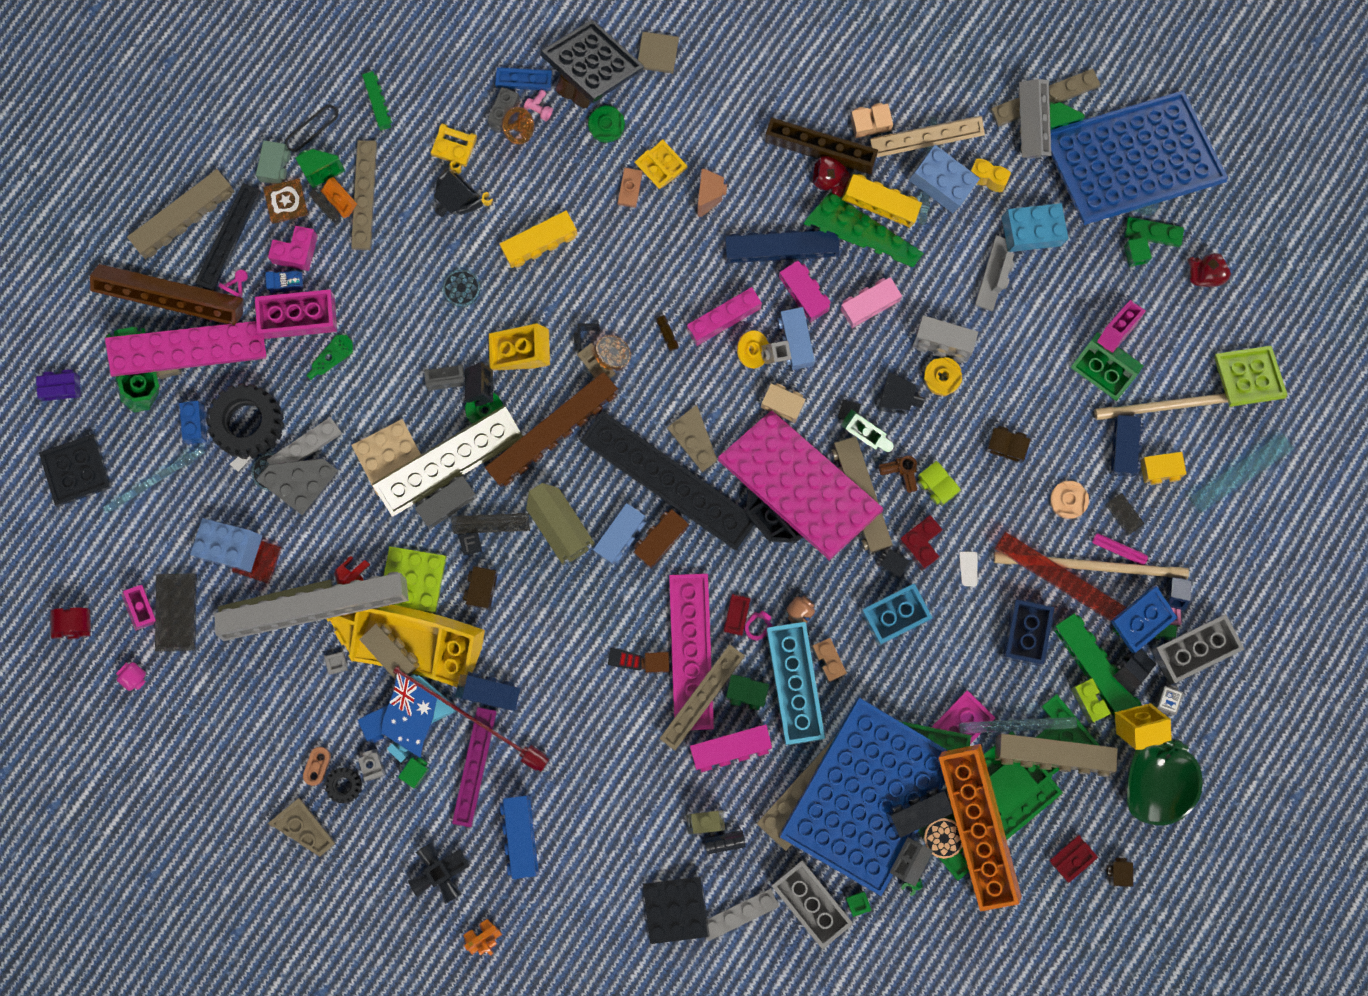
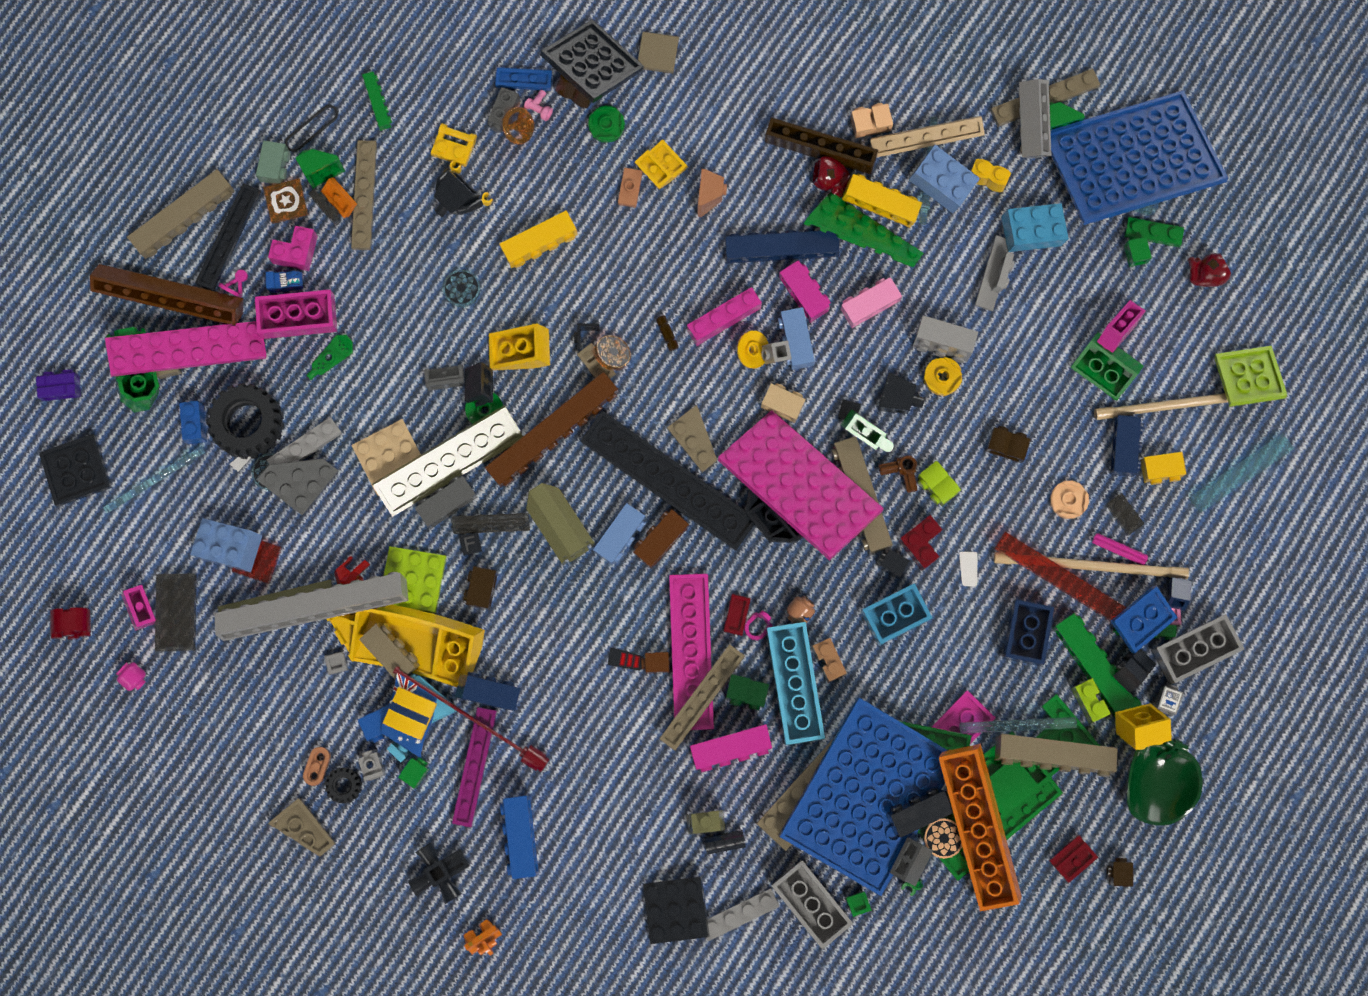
(409, 713): none -> yellow slope

